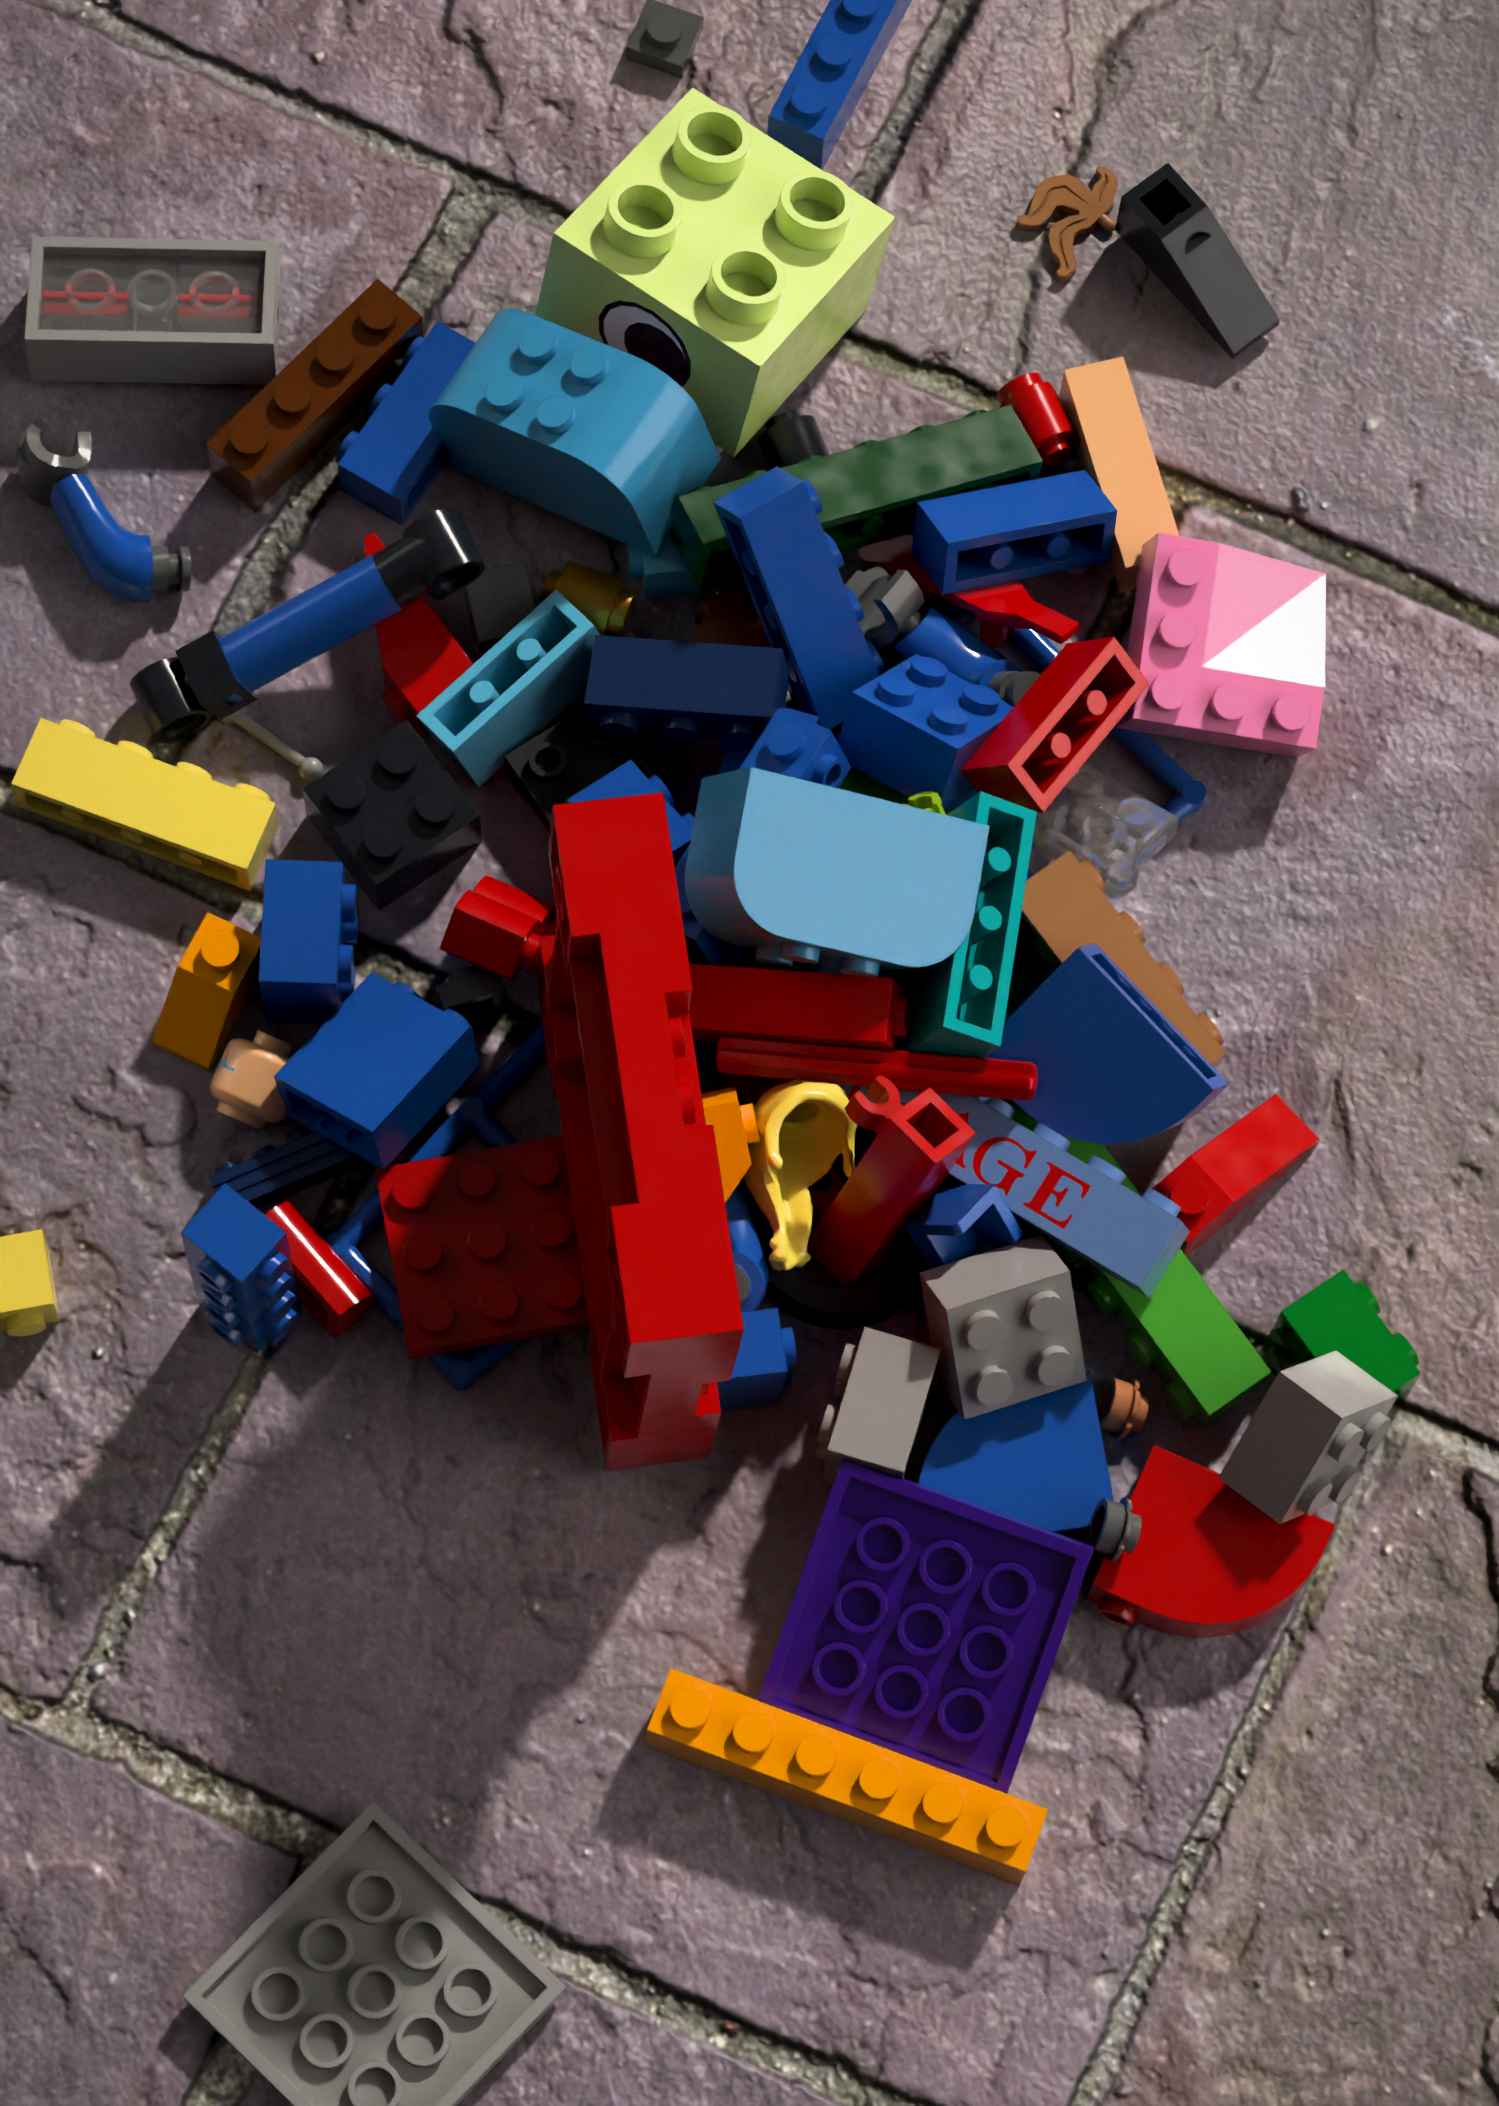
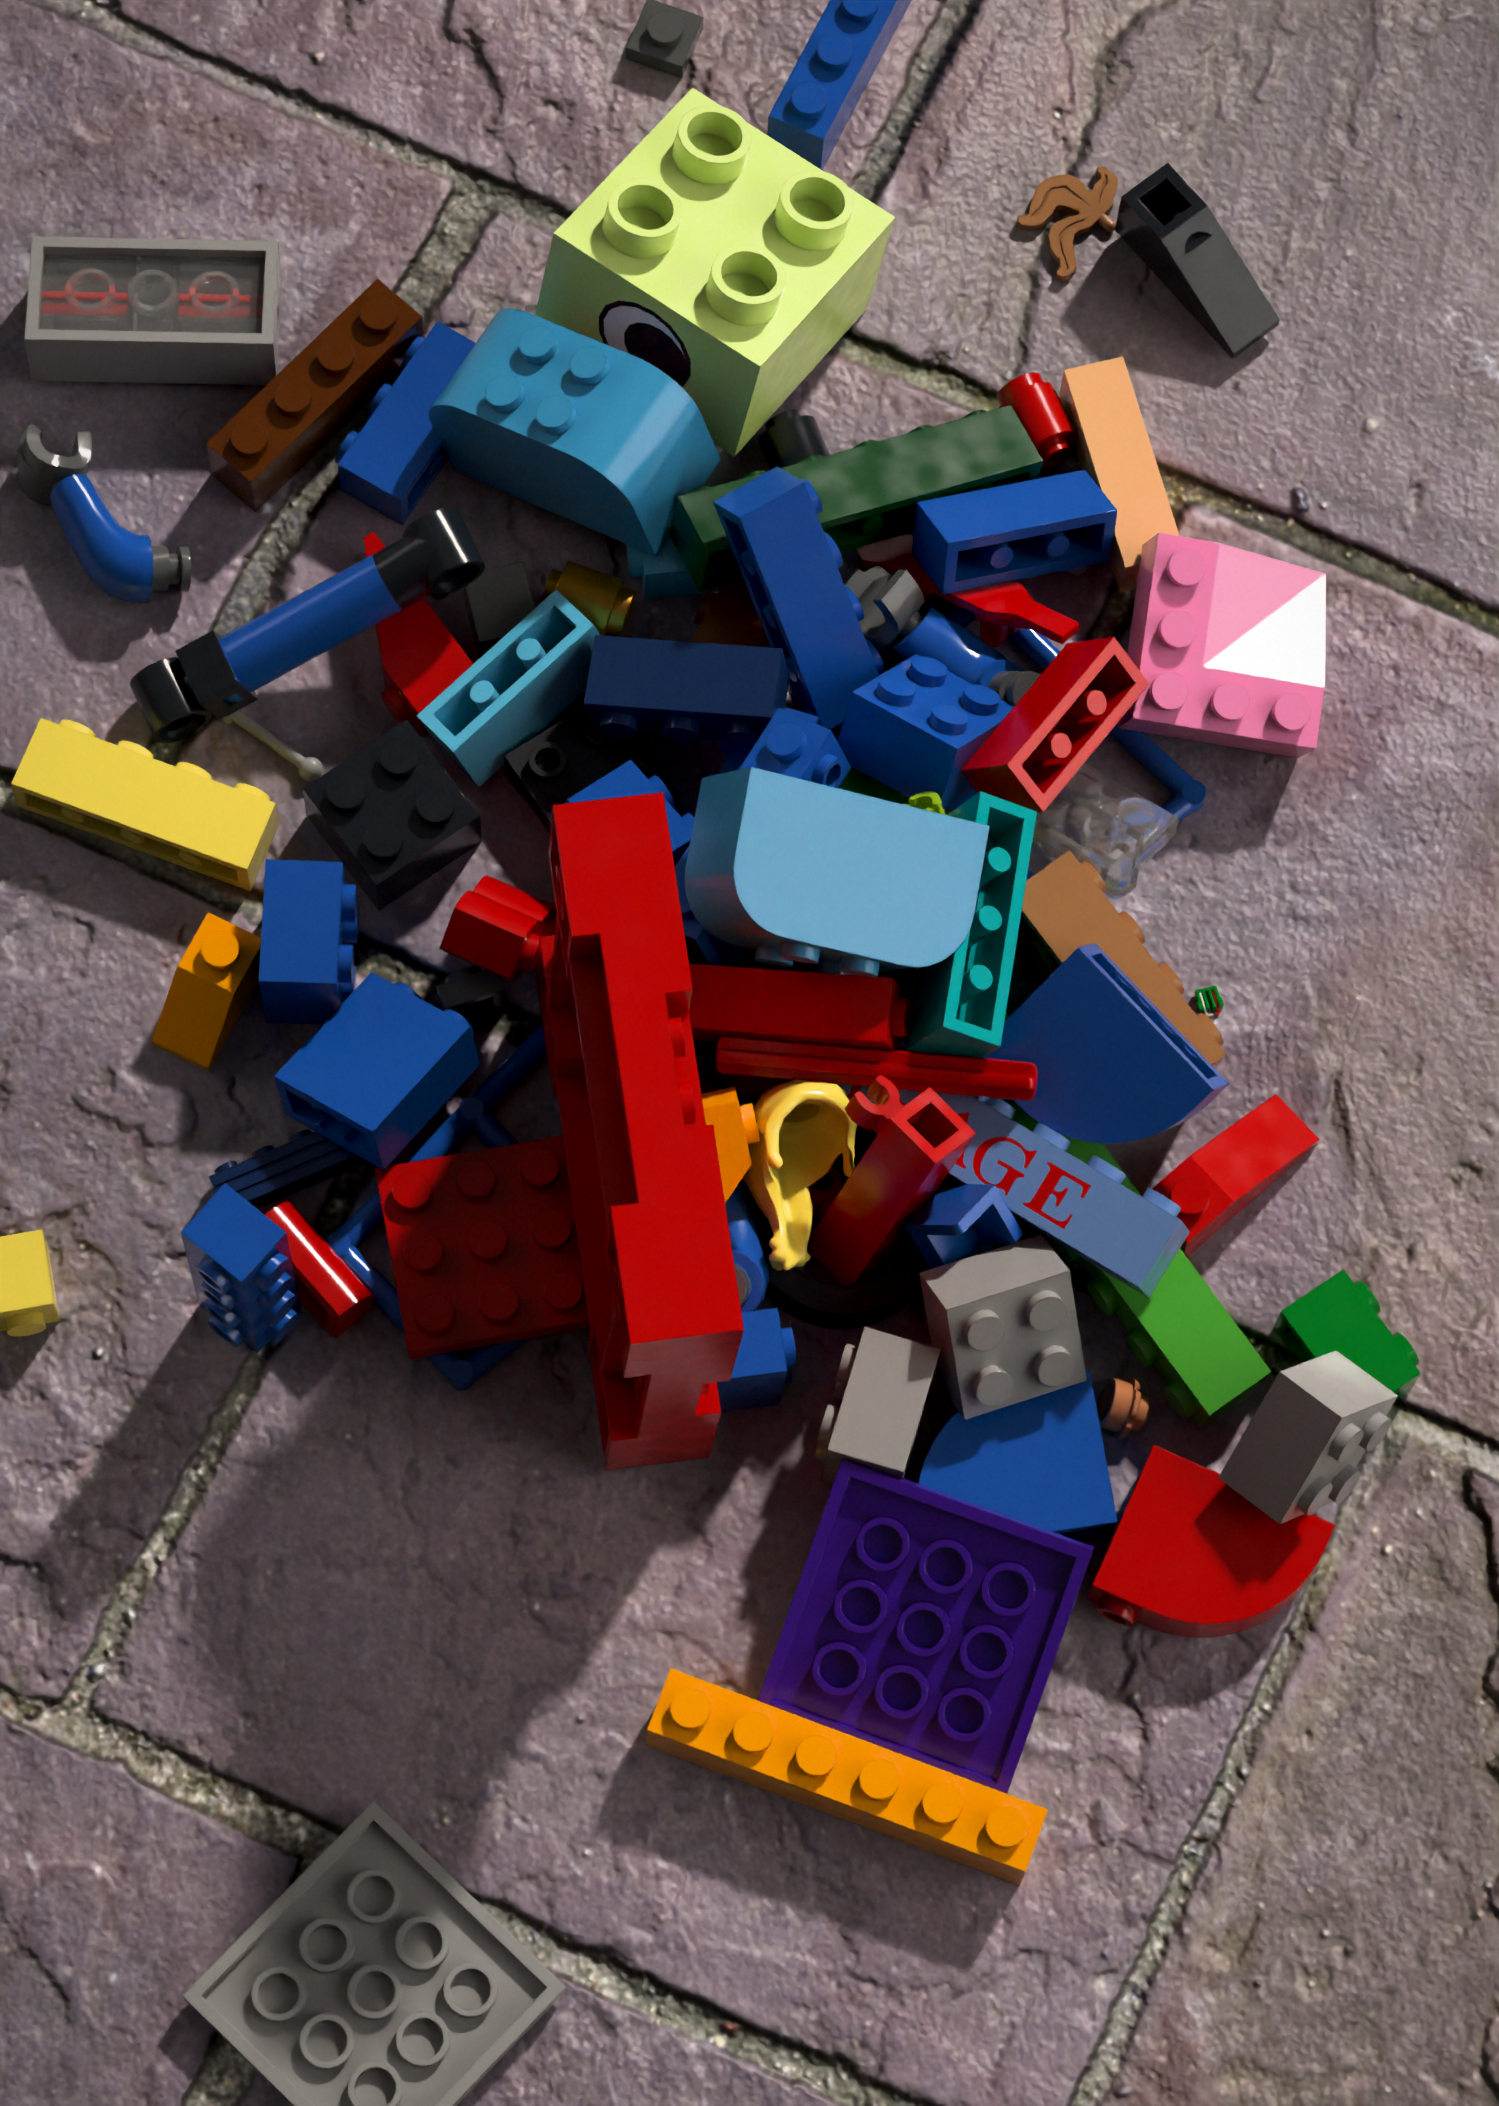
(246, 1080): light nougat head -> none
(1114, 1528): dark grey plate -> none
(1208, 1000): none -> green piece

